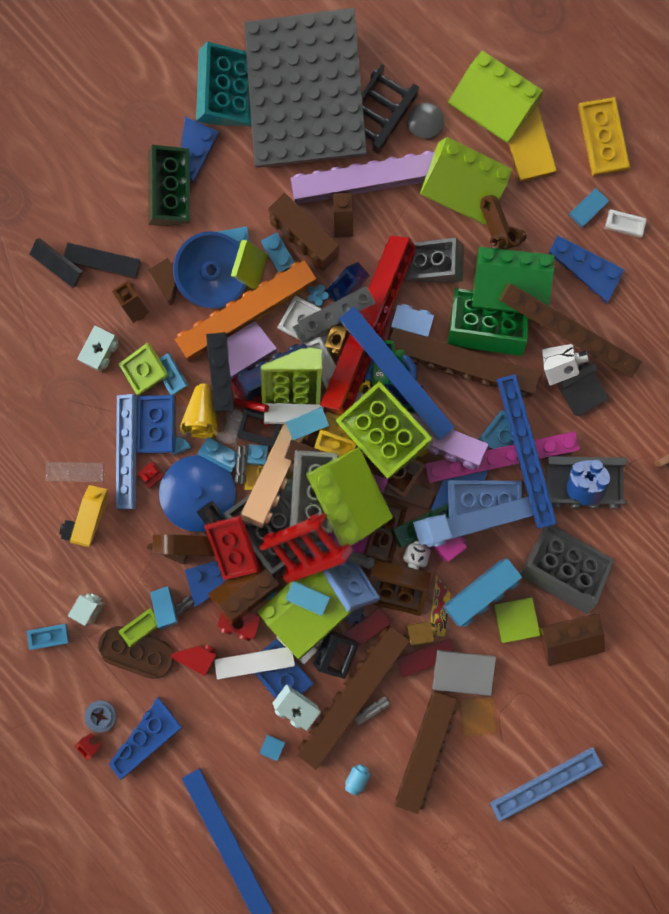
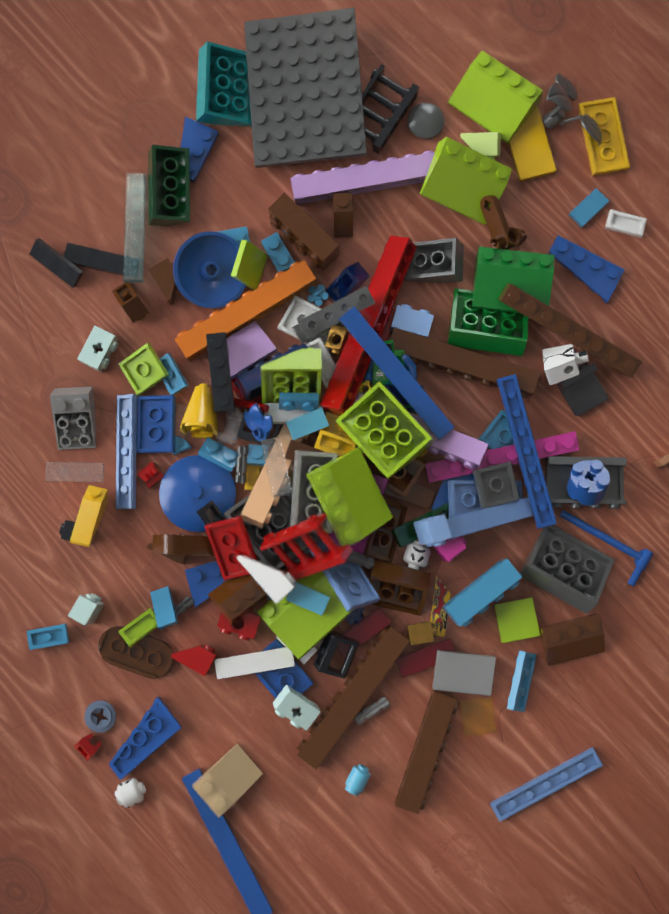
(74, 417): none -> light grey slope
(130, 793): none -> white head
(135, 228): none -> clear light blue tile
(227, 780): none -> tan slope
(258, 422): none -> blue plate
(272, 580): none -> white slope
(272, 747): dark azure tile -> none
(276, 467): none -> clear tile
(298, 401): none -> dark azure plate
(484, 143): none -> yellowish green slope
(495, 485): none -> dark grey plate
(521, 681): none -> dark azure plate
(560, 94): none -> dark grey plant
(641, 558): none -> blue bar

